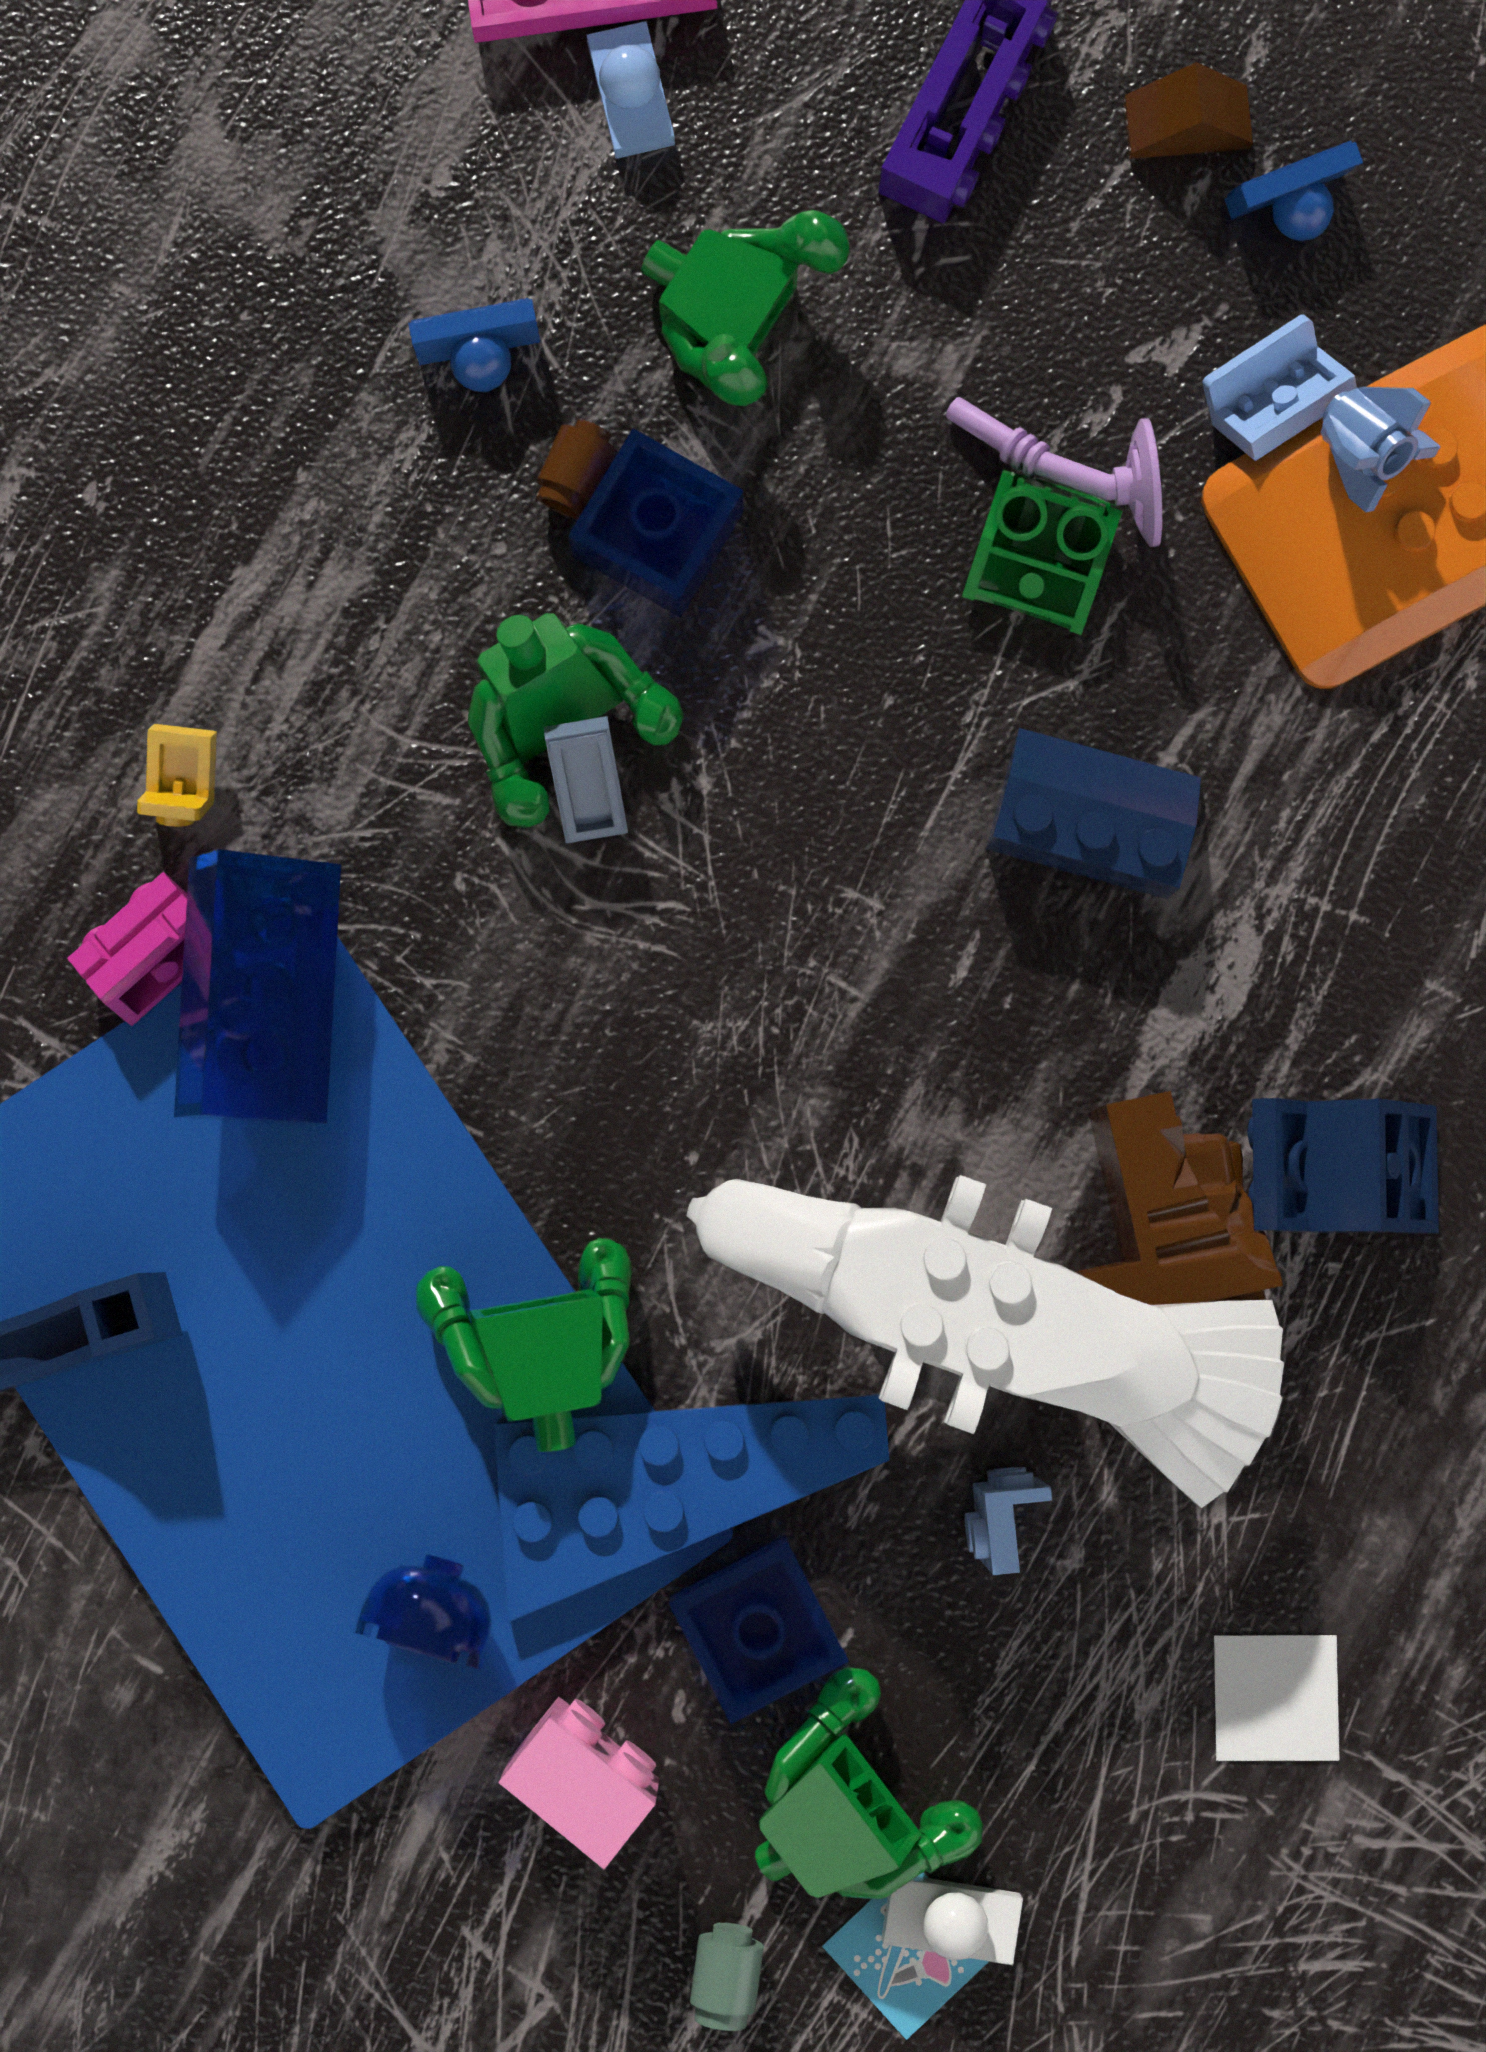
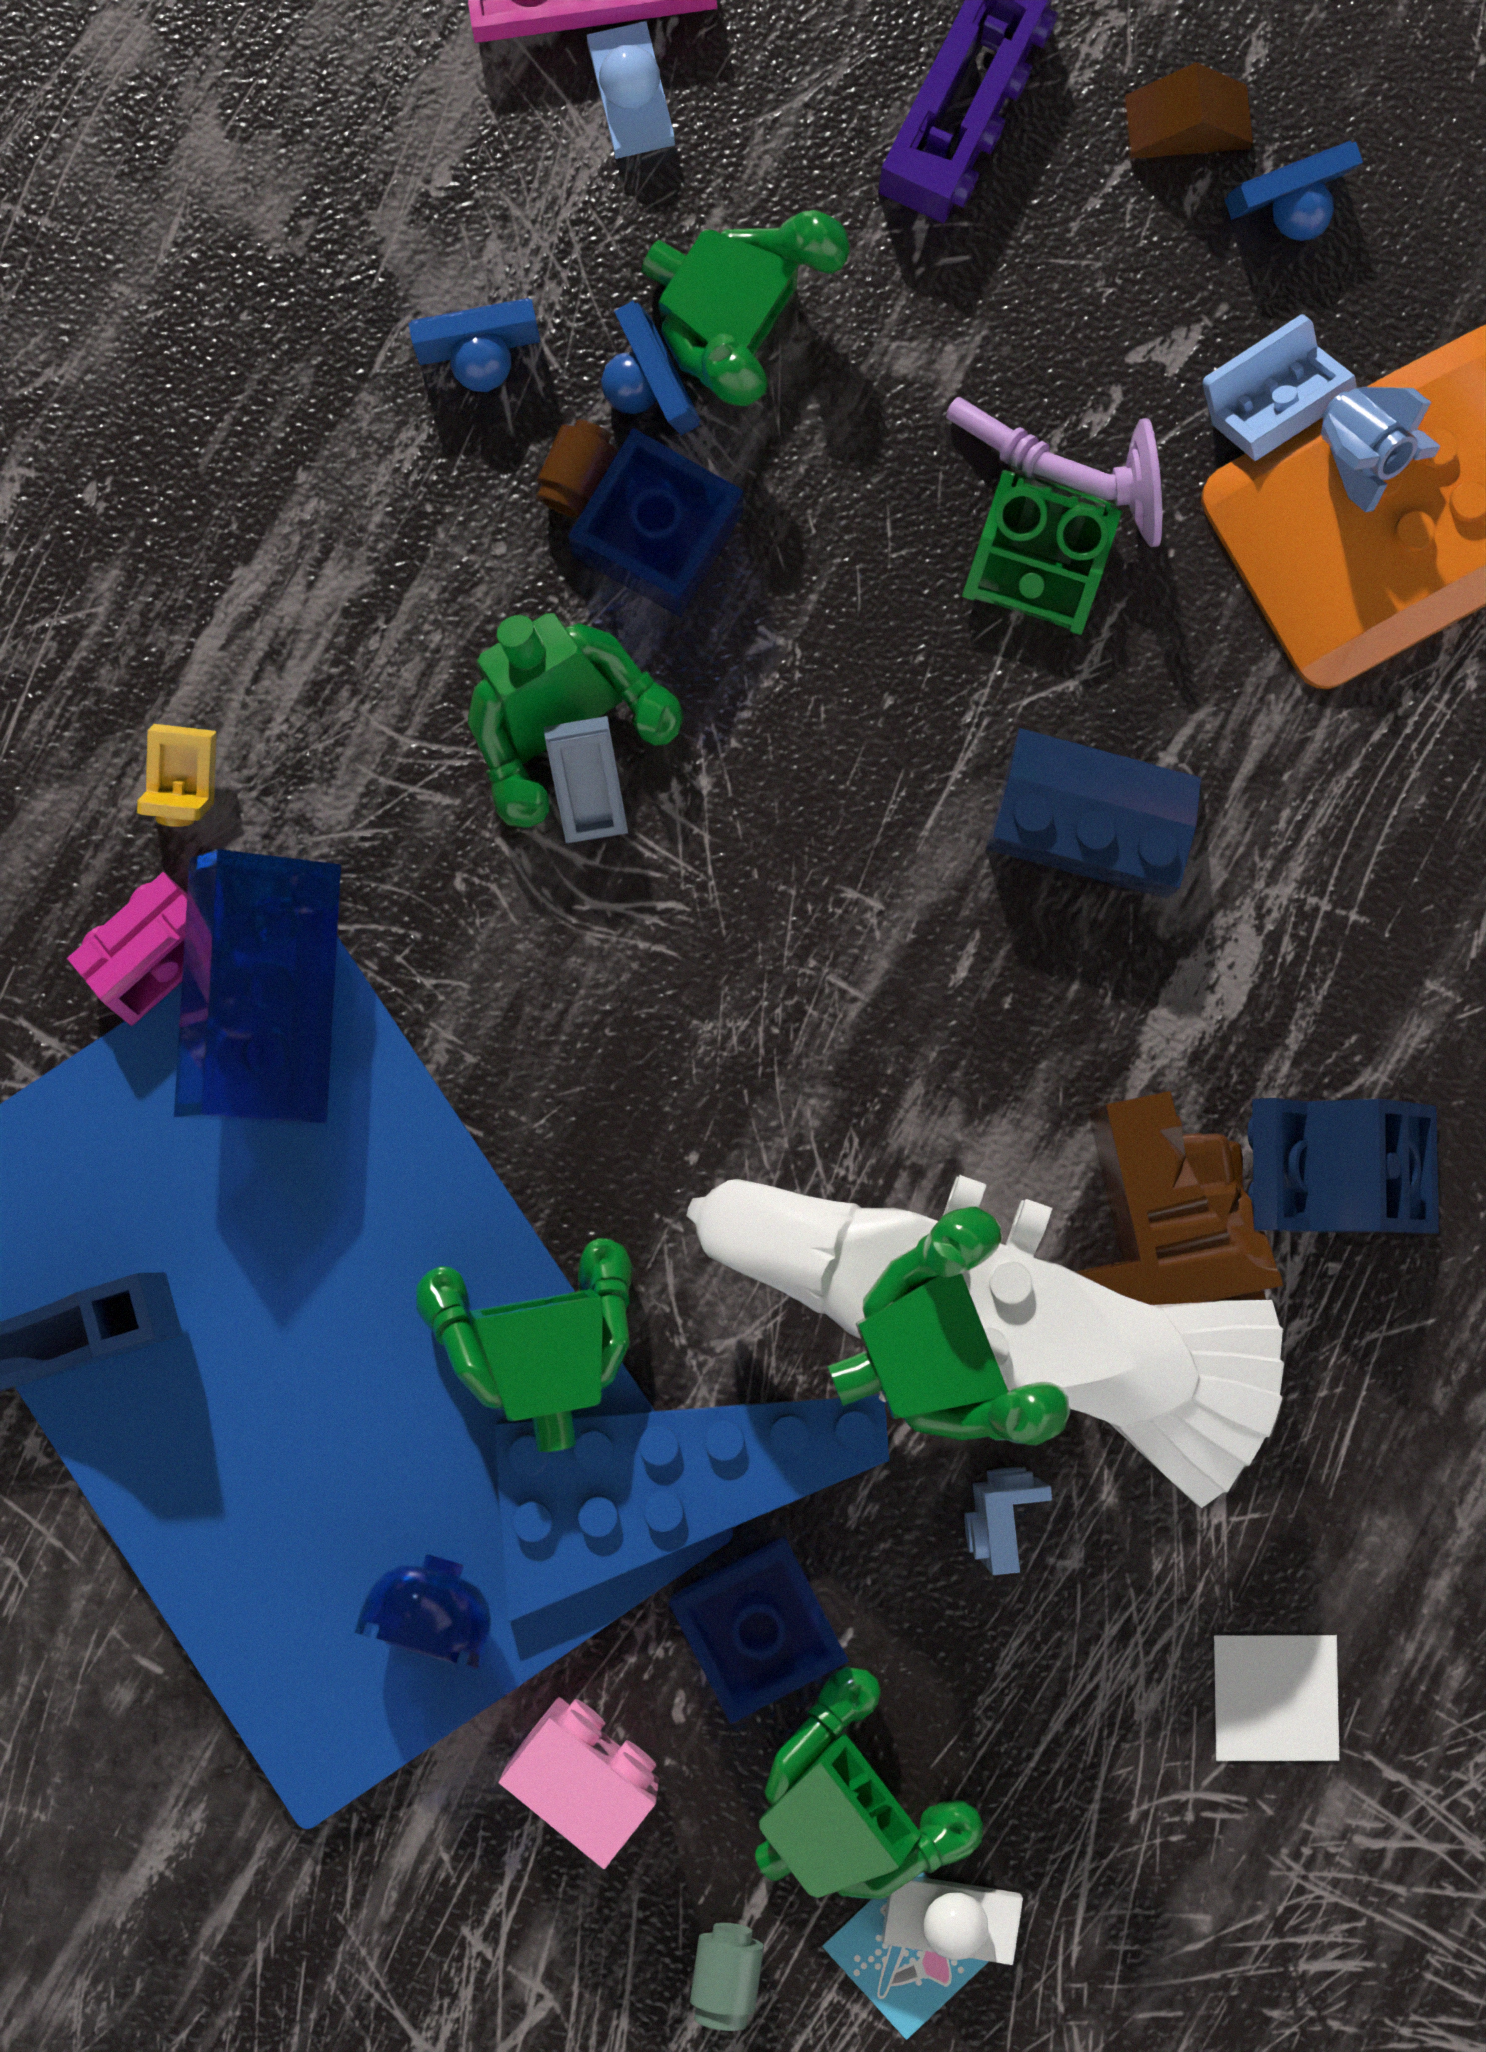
(647, 375): none -> blue tile
(932, 1348): none -> green torso

